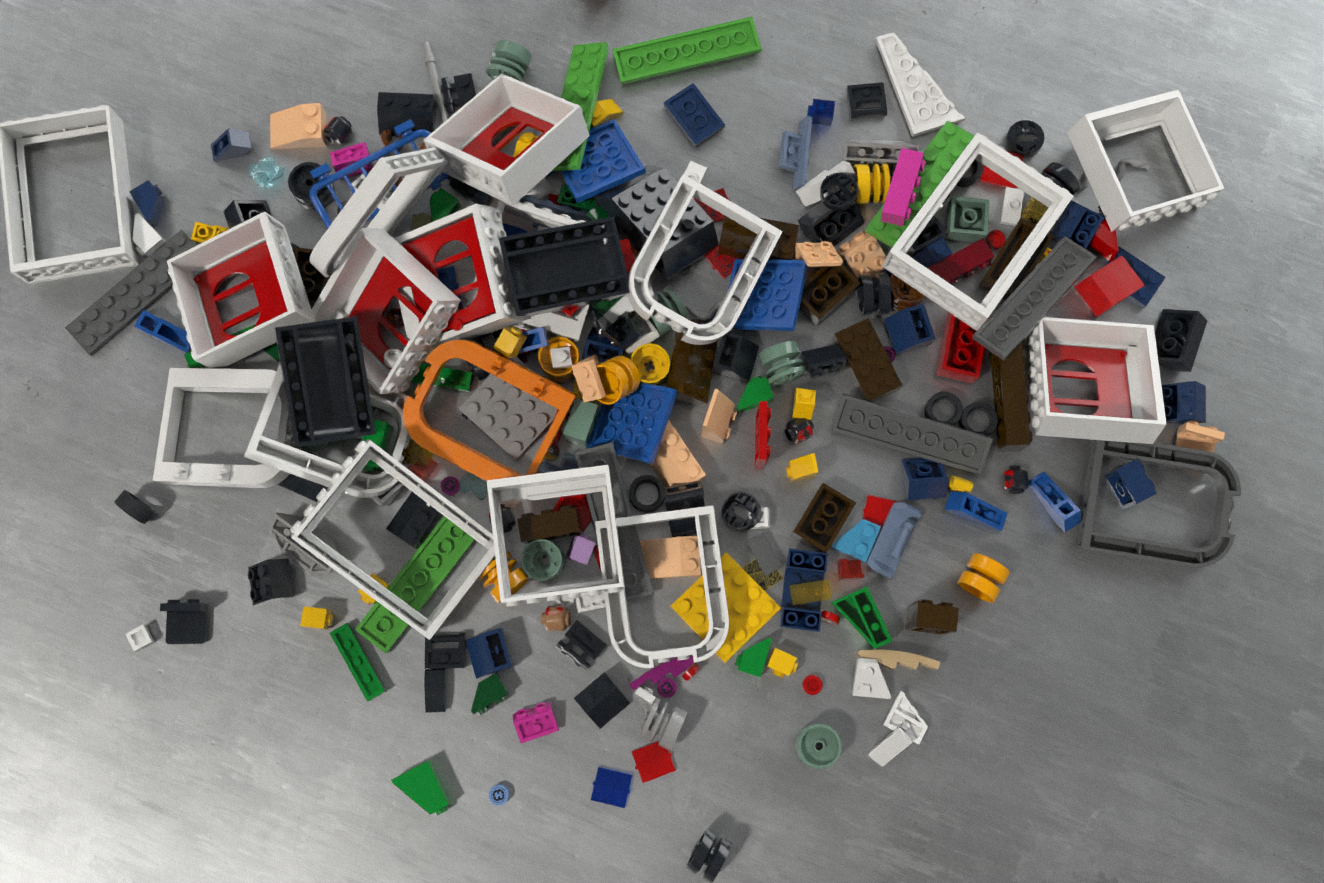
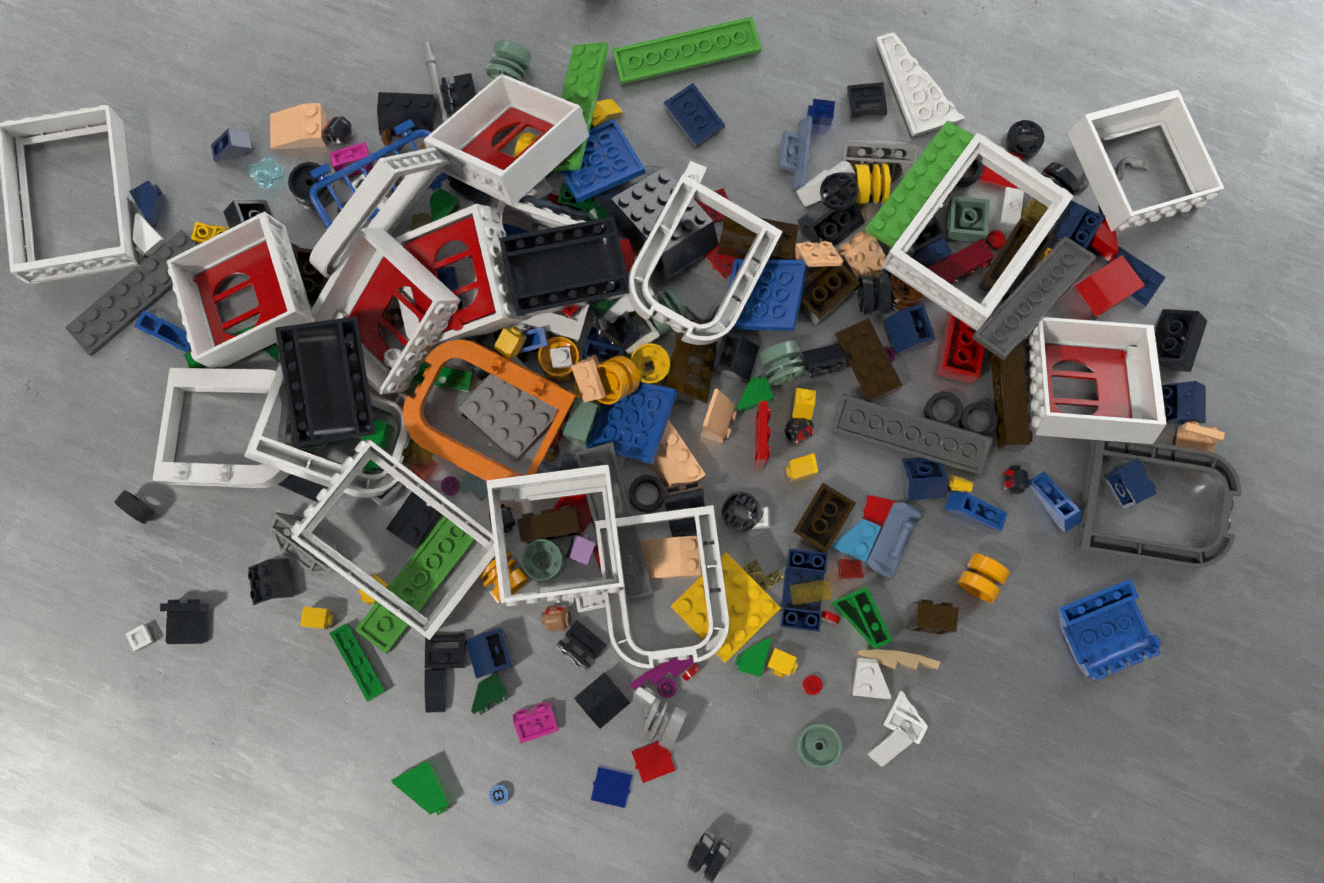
(902, 187): dark pink brick -> none
(1107, 631): none -> blue slope

